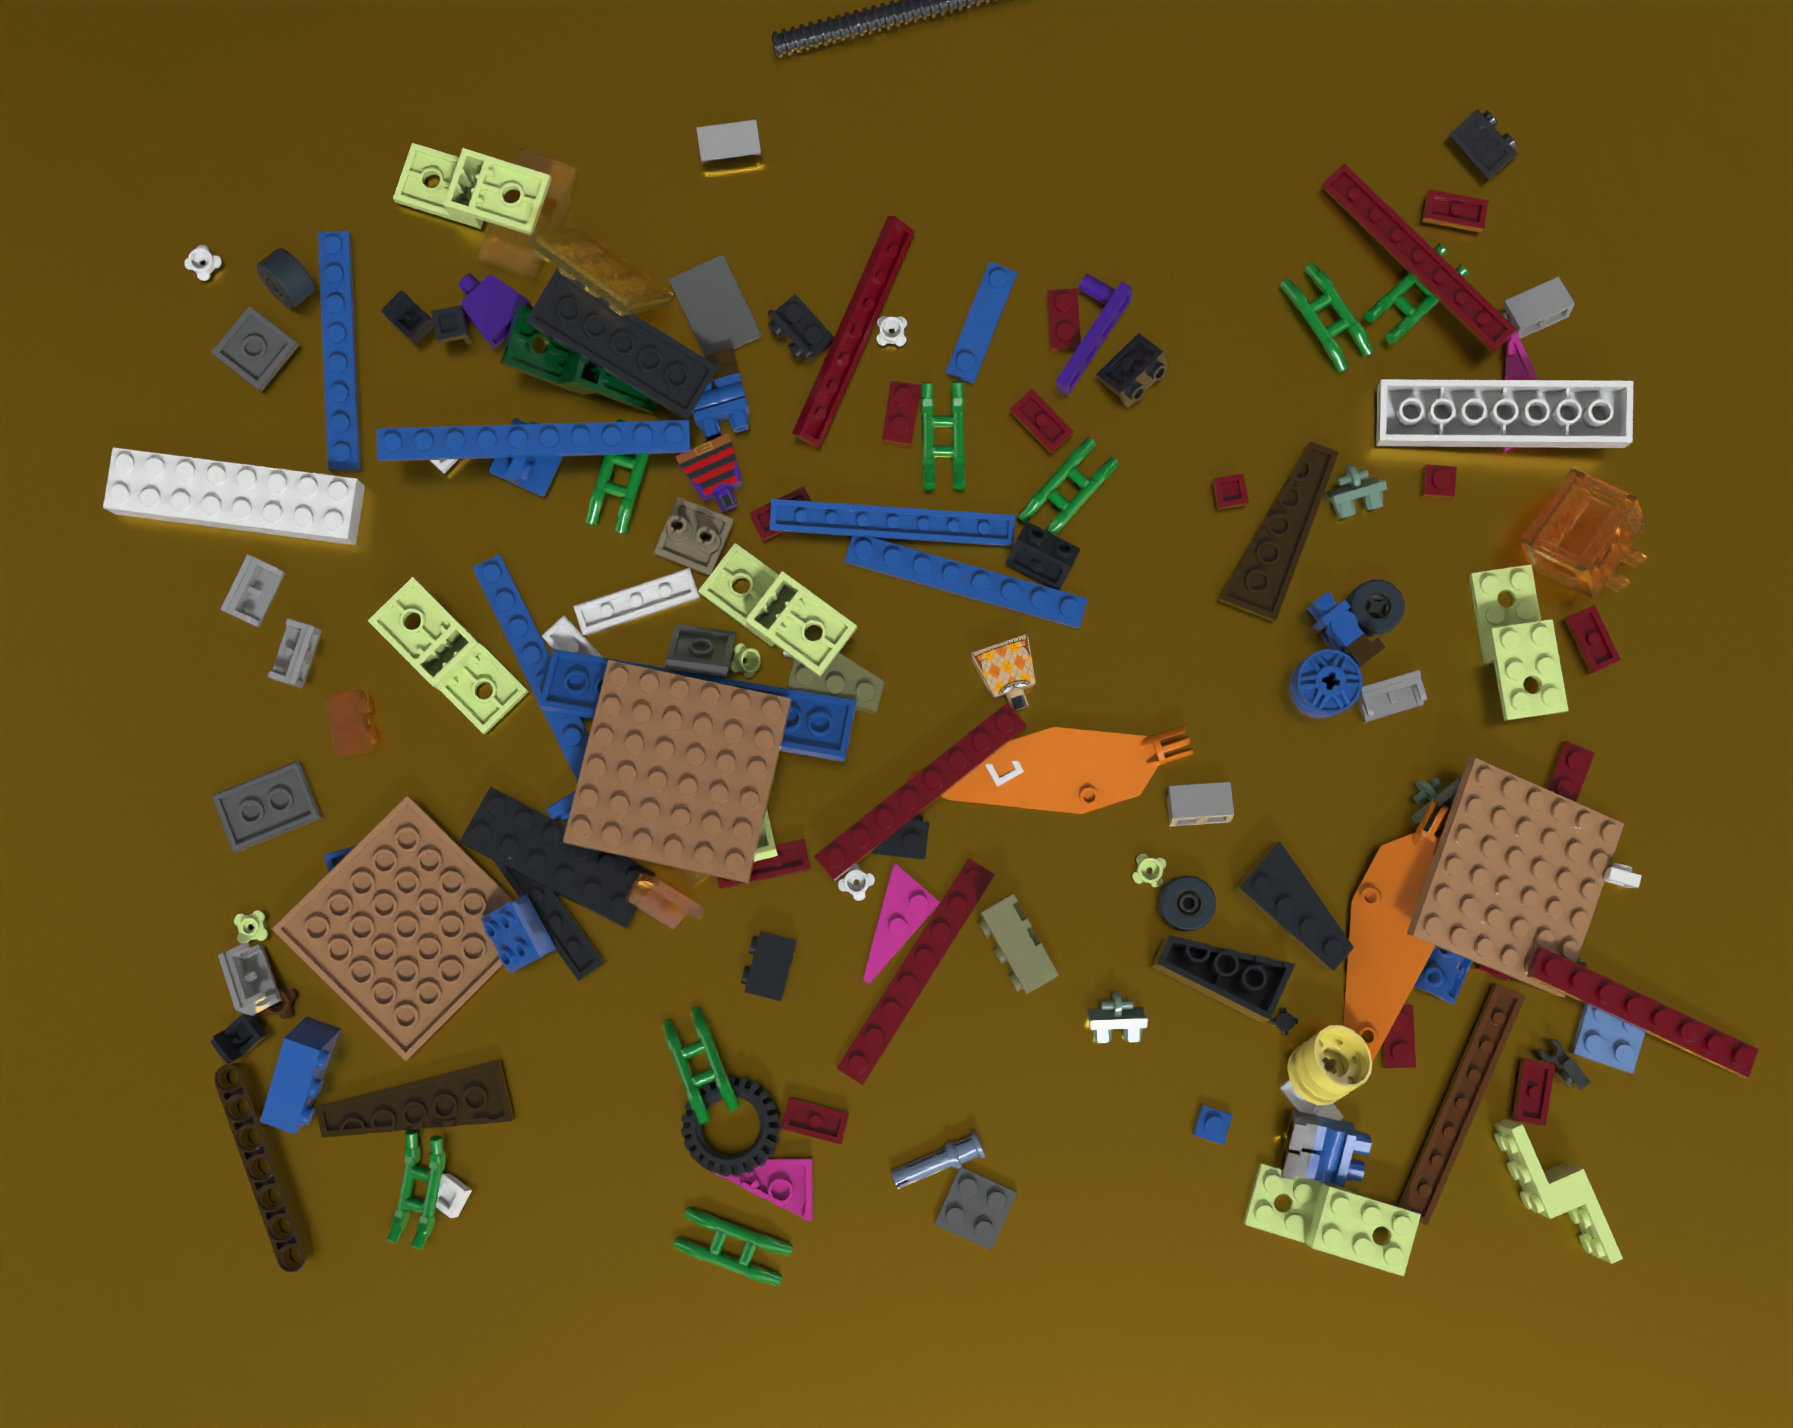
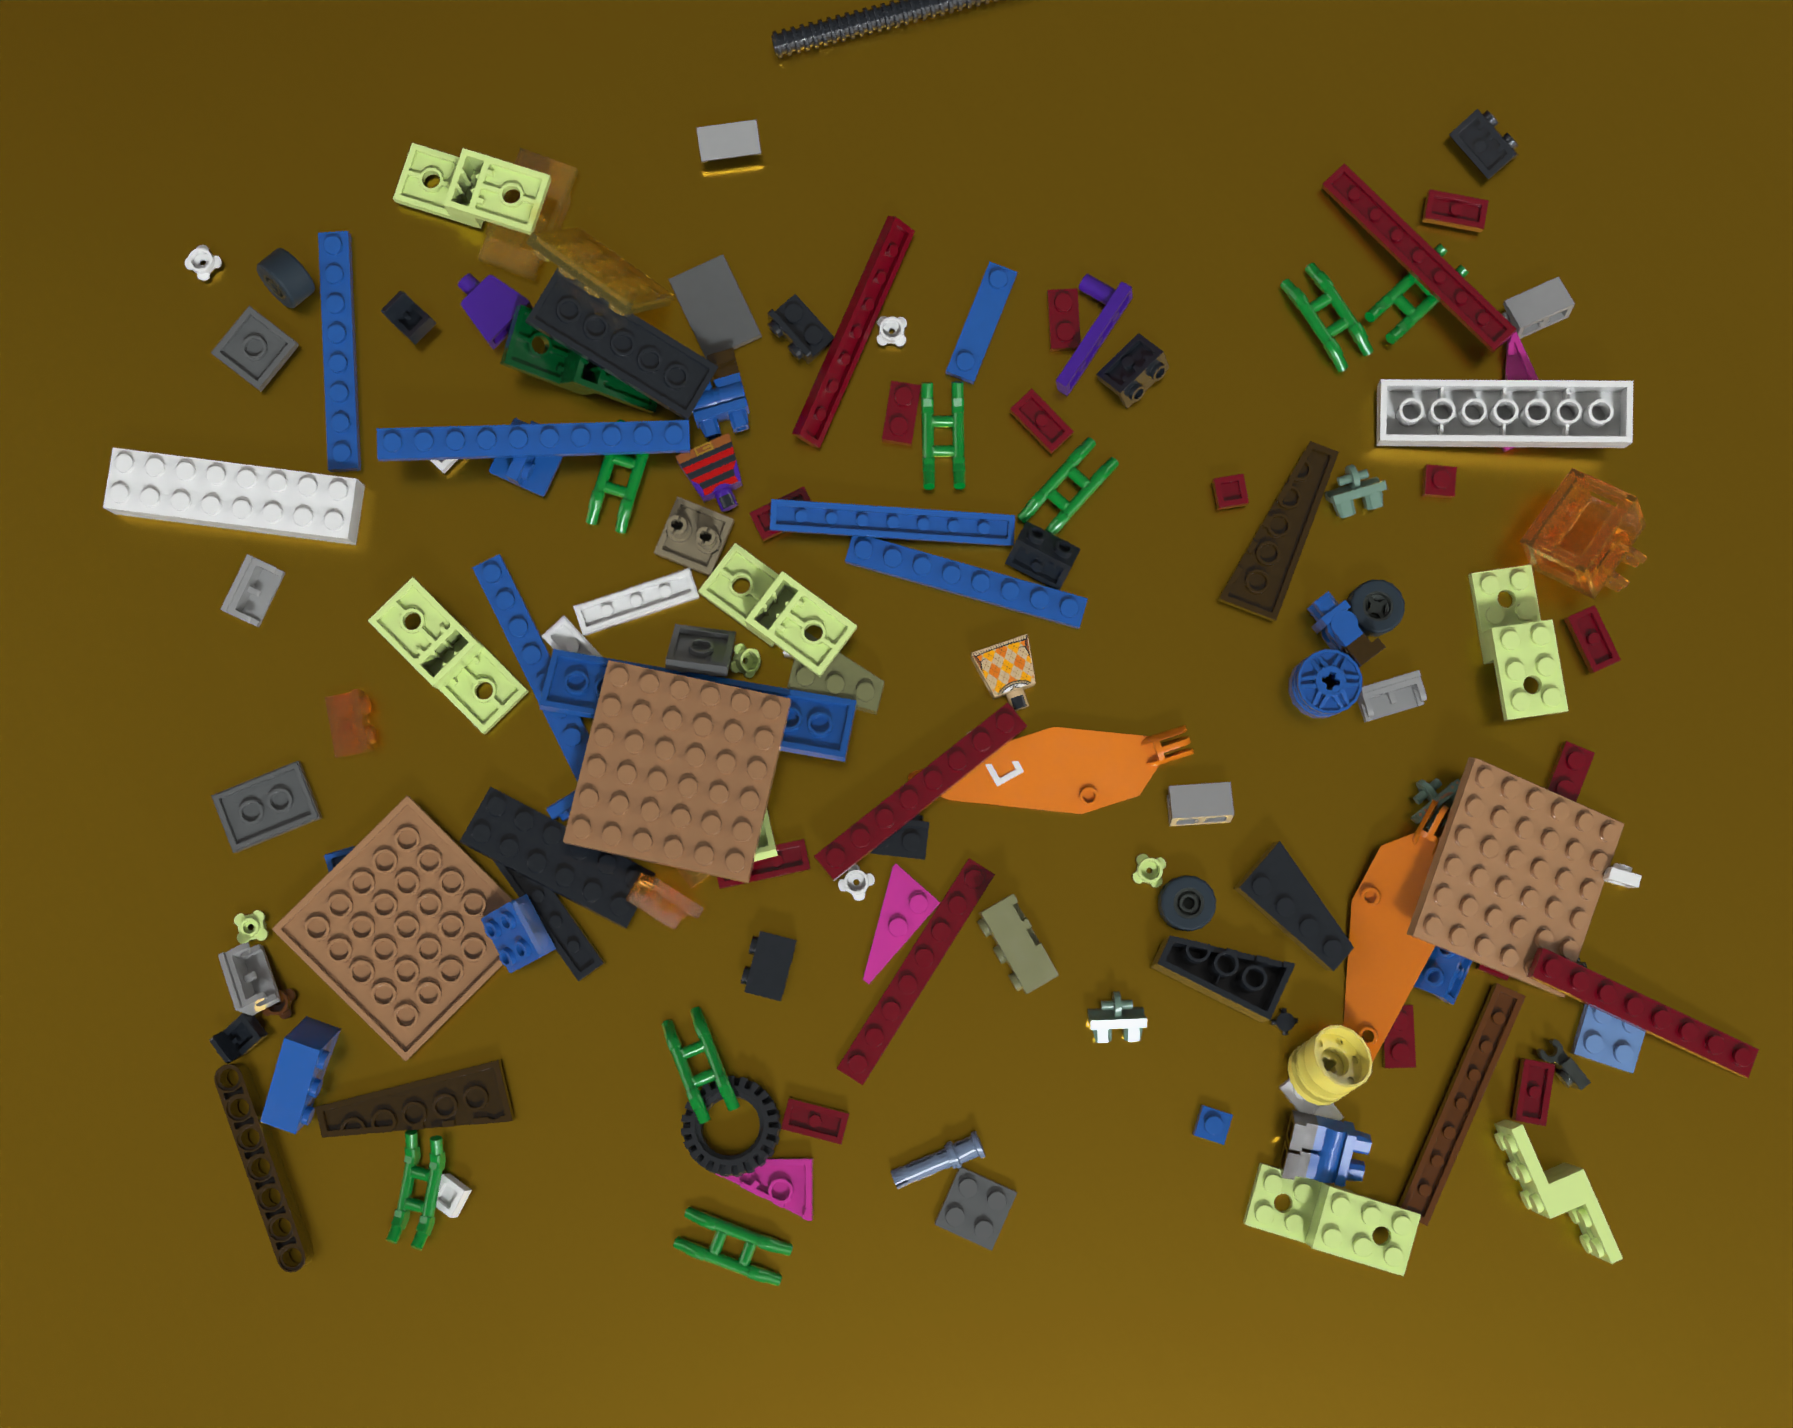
(295, 653): light grey hinge -> none
(451, 325): black panel -> none

